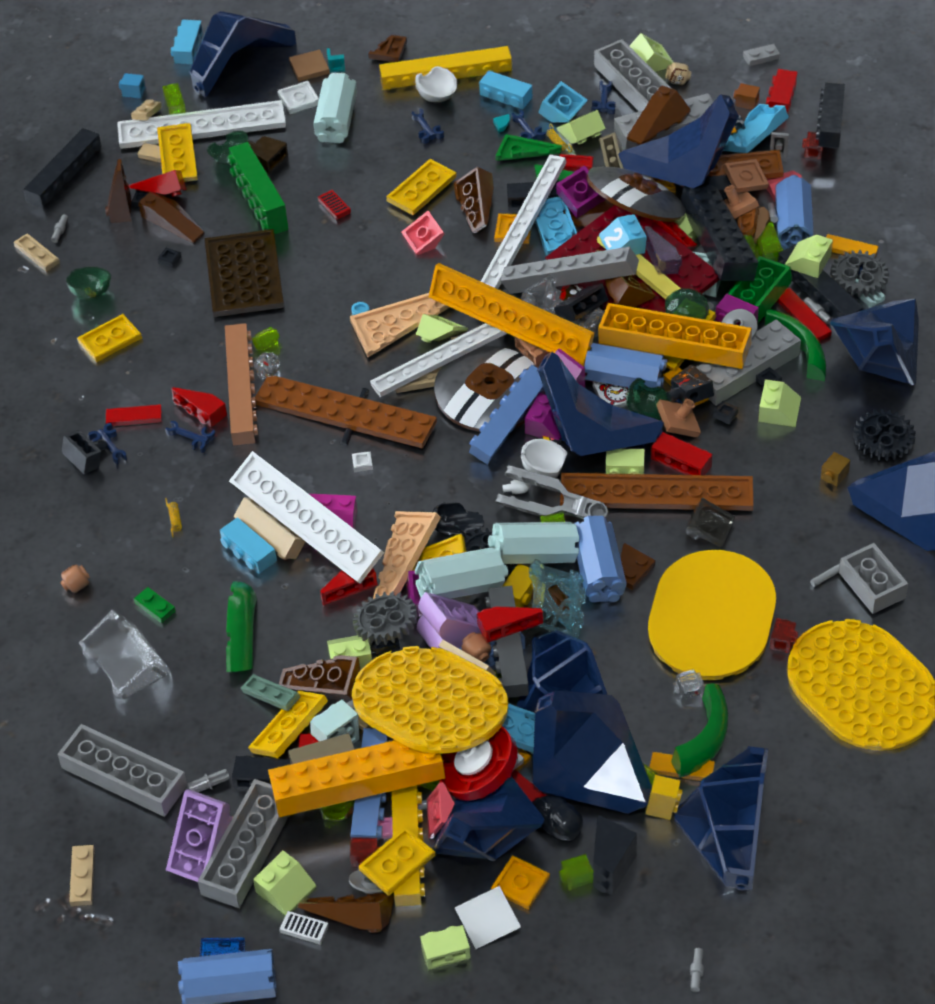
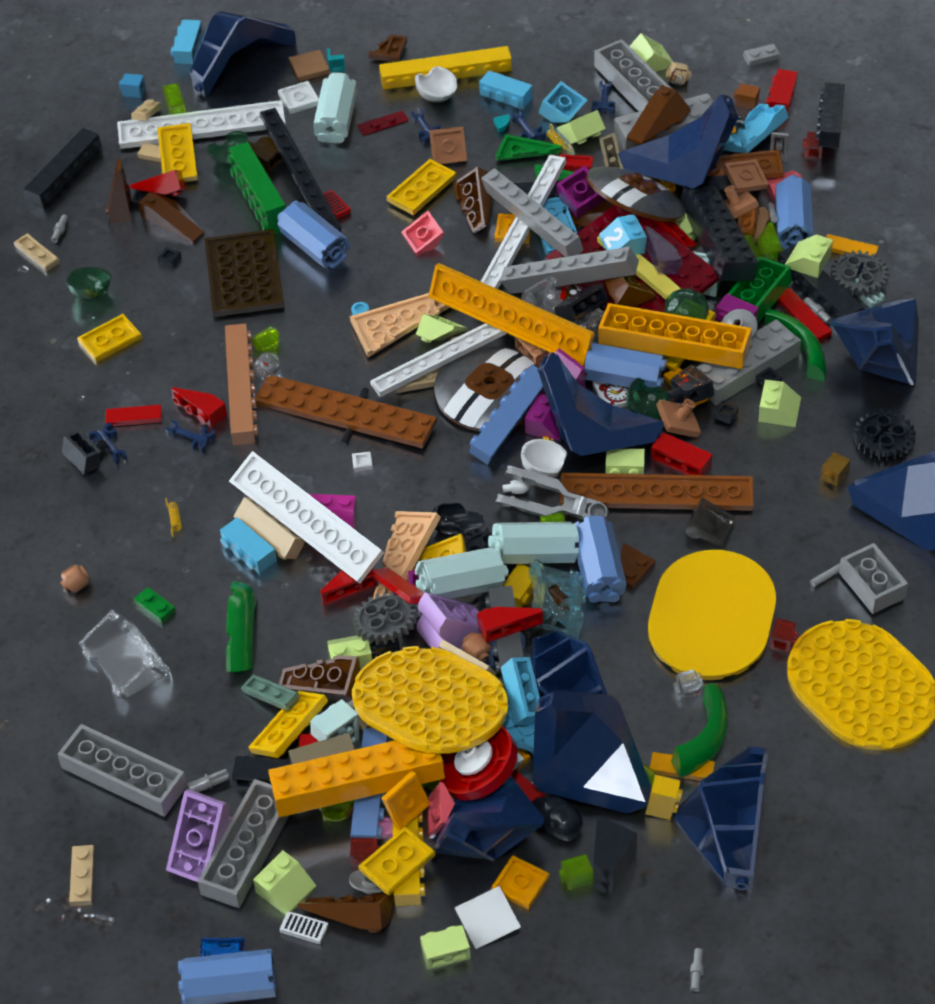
(297, 166): none -> black plate
(313, 234): none -> medium blue brick
(382, 122): none -> dark red piece
(397, 585): none -> red tile
(405, 800): none -> light orange tile
(448, 145): none -> nougat tile
(521, 689): none -> medium azure brick
(532, 214): none -> light grey brick

